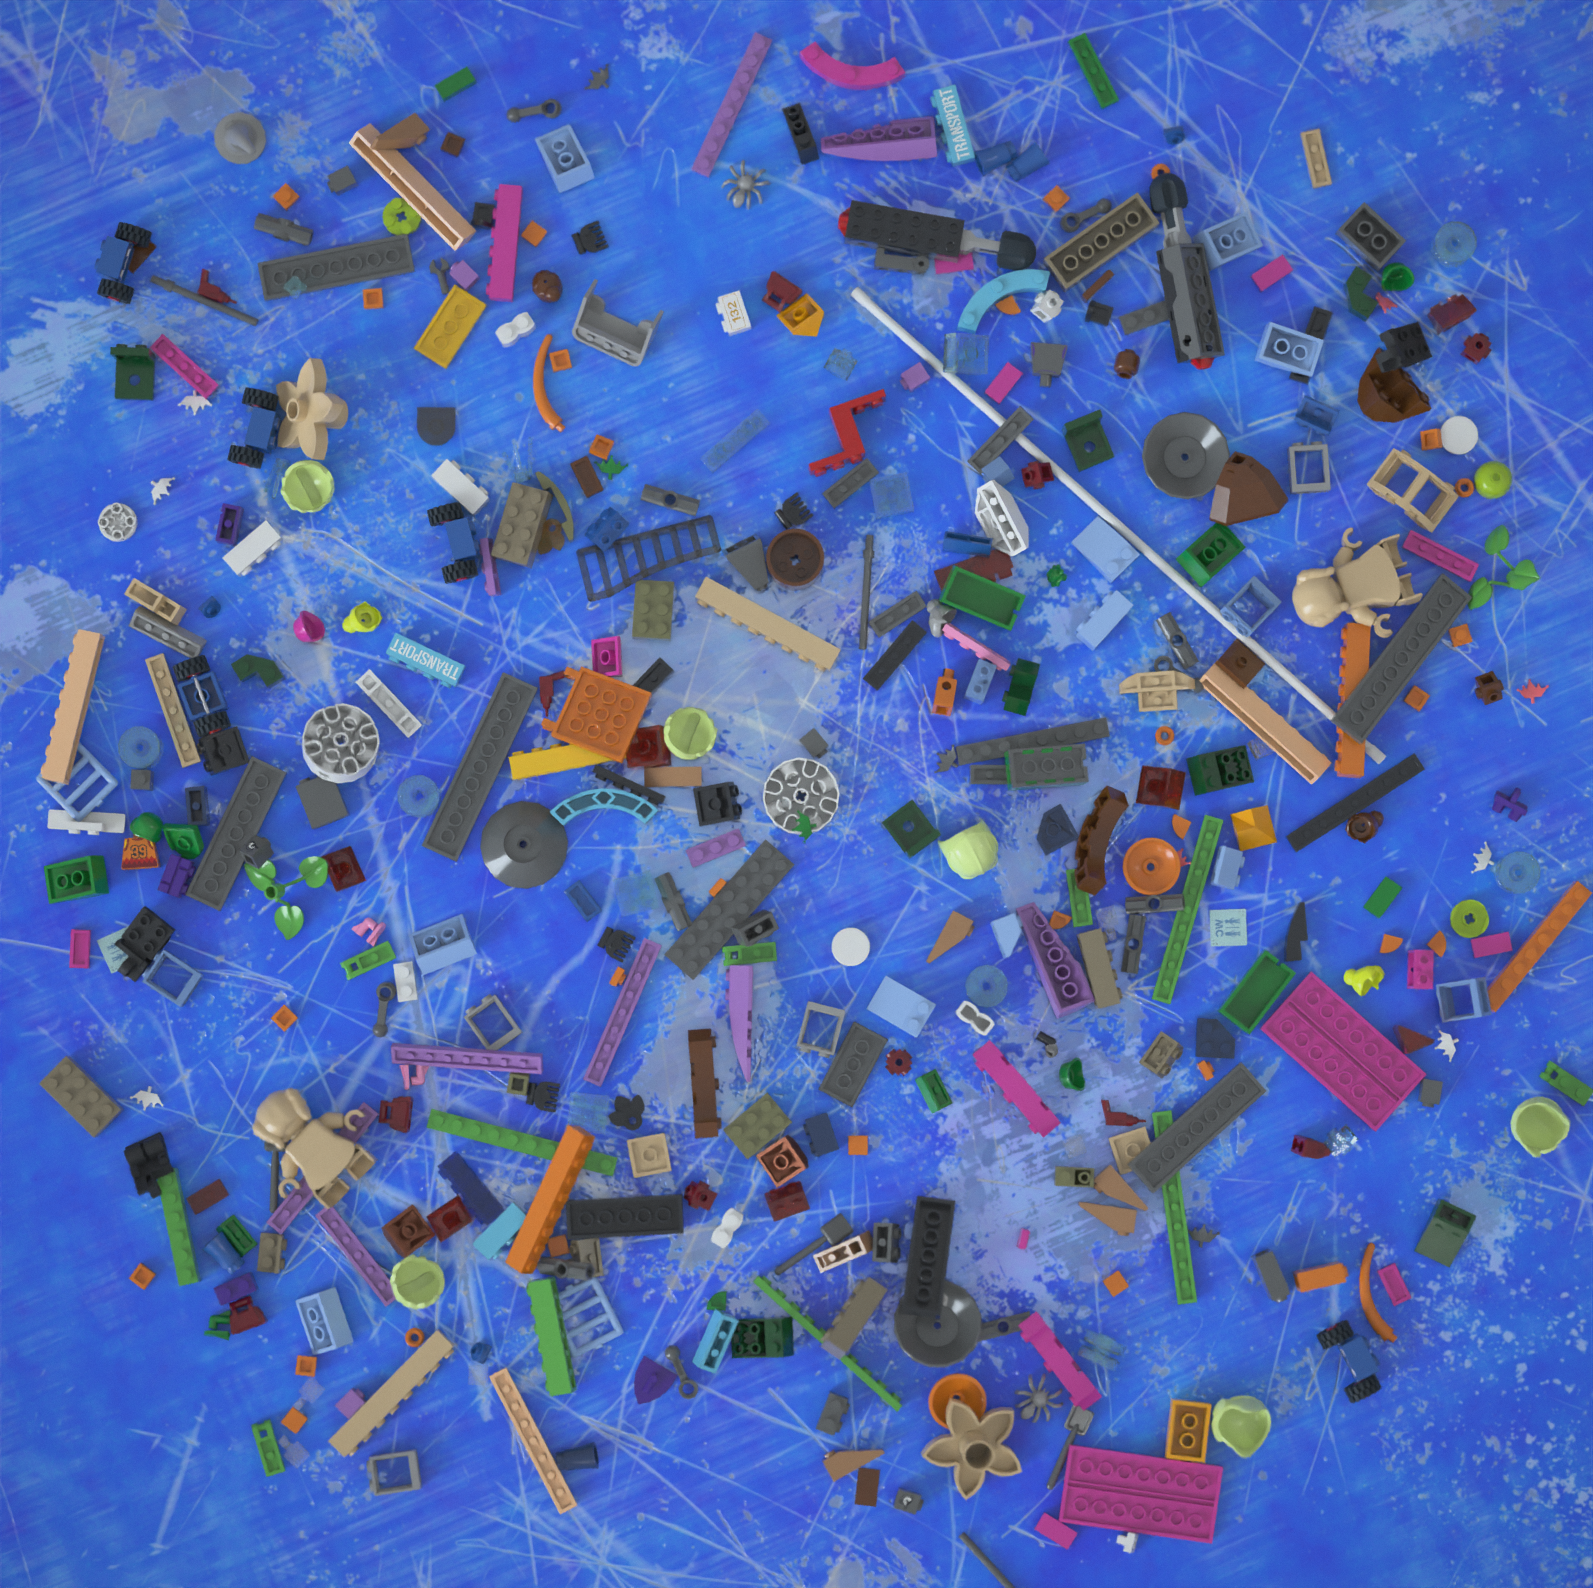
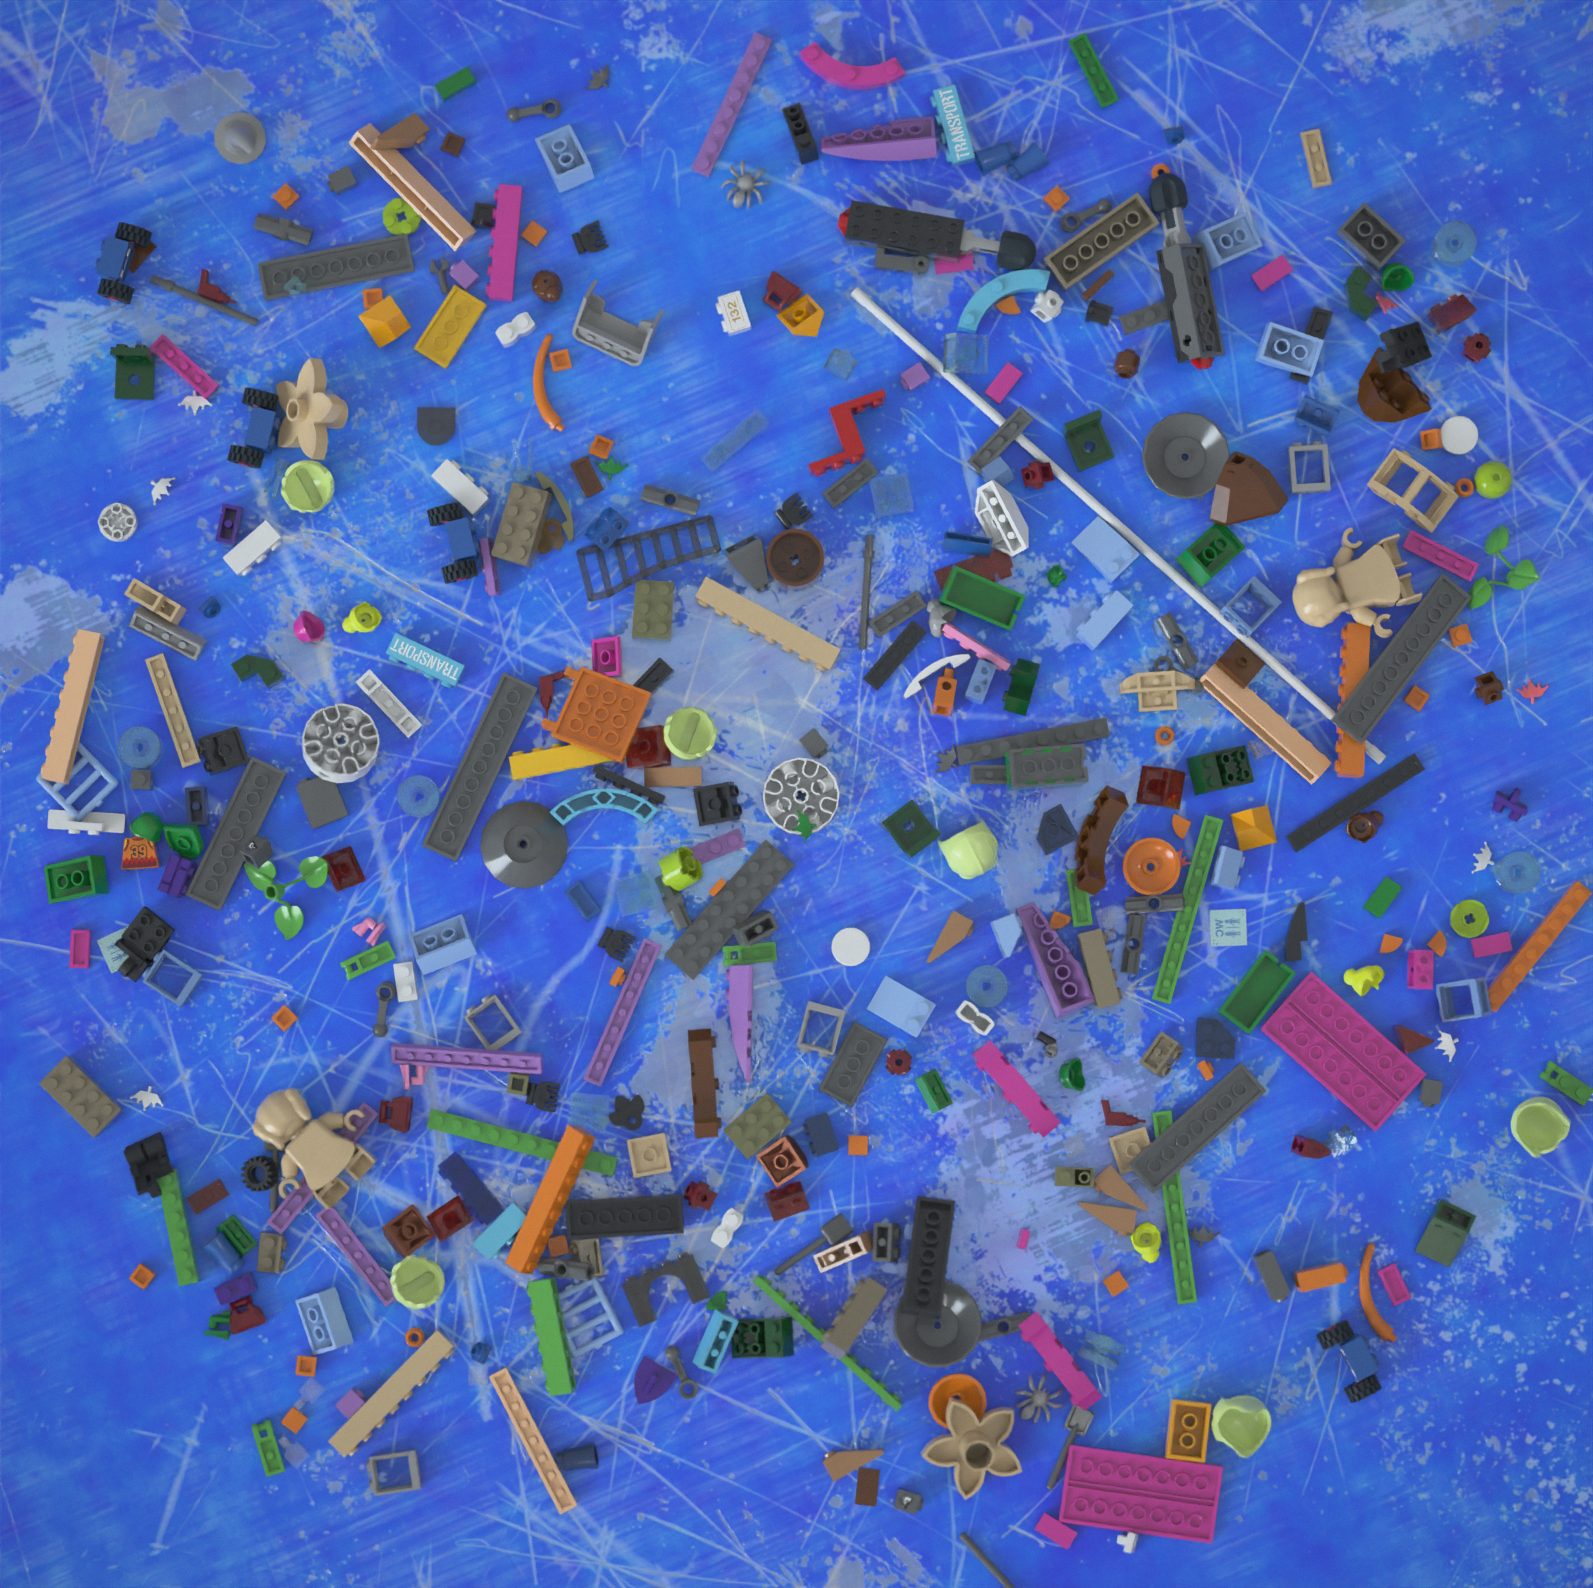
(202, 696): brick -> none
(249, 1173): none -> black tyre
(384, 321): none -> light orange slope
(638, 1287): none -> clear smoke arch
(680, 869): none -> lime brick
(832, 1412): dark grey brick -> none
(955, 661): none -> white slope
(1047, 361): dark grey torso -> none
(1149, 1232): none -> neon yellow piece

